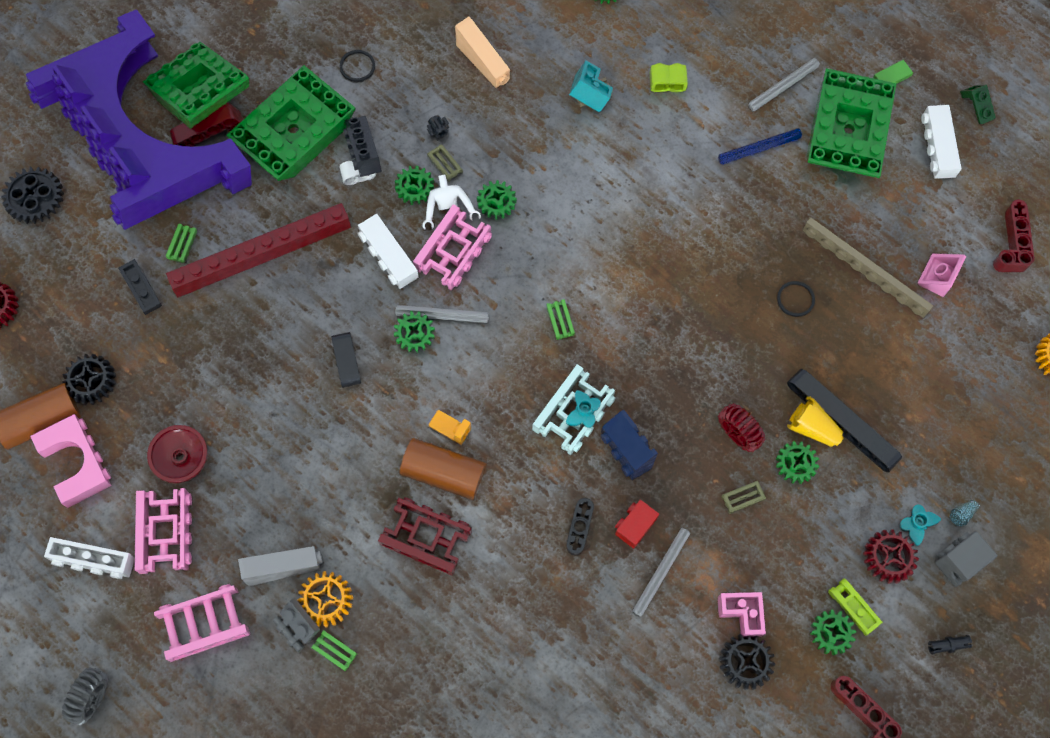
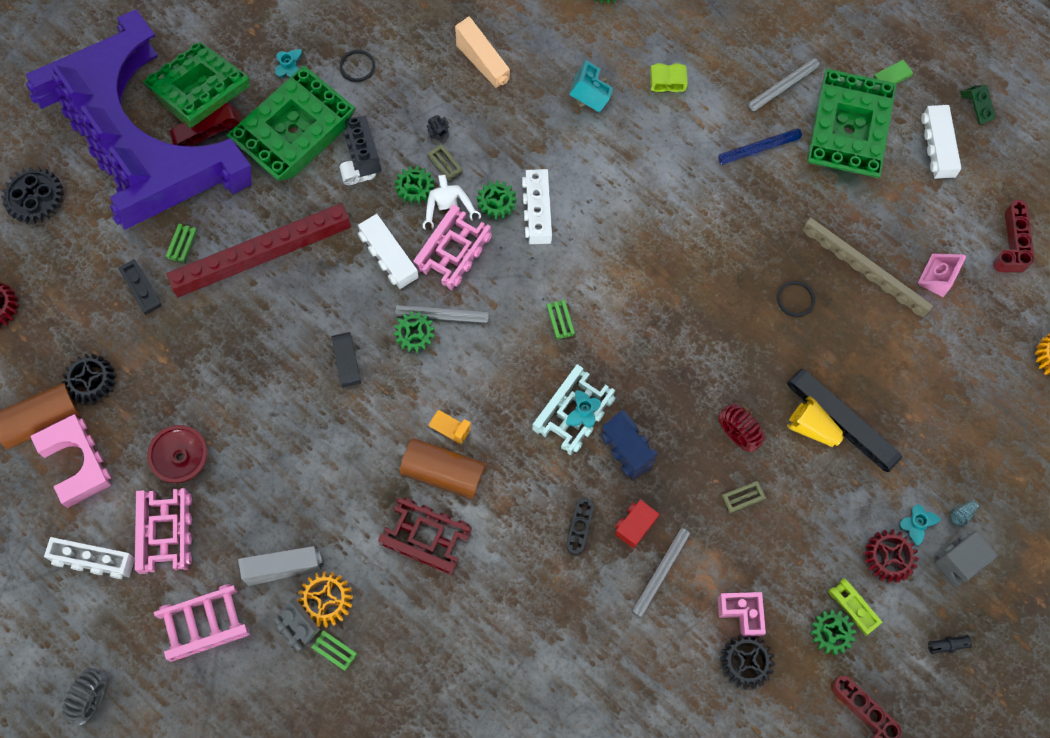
(287, 63): none -> teal animal
(538, 206): none -> white brick
(788, 456): green gear -> none

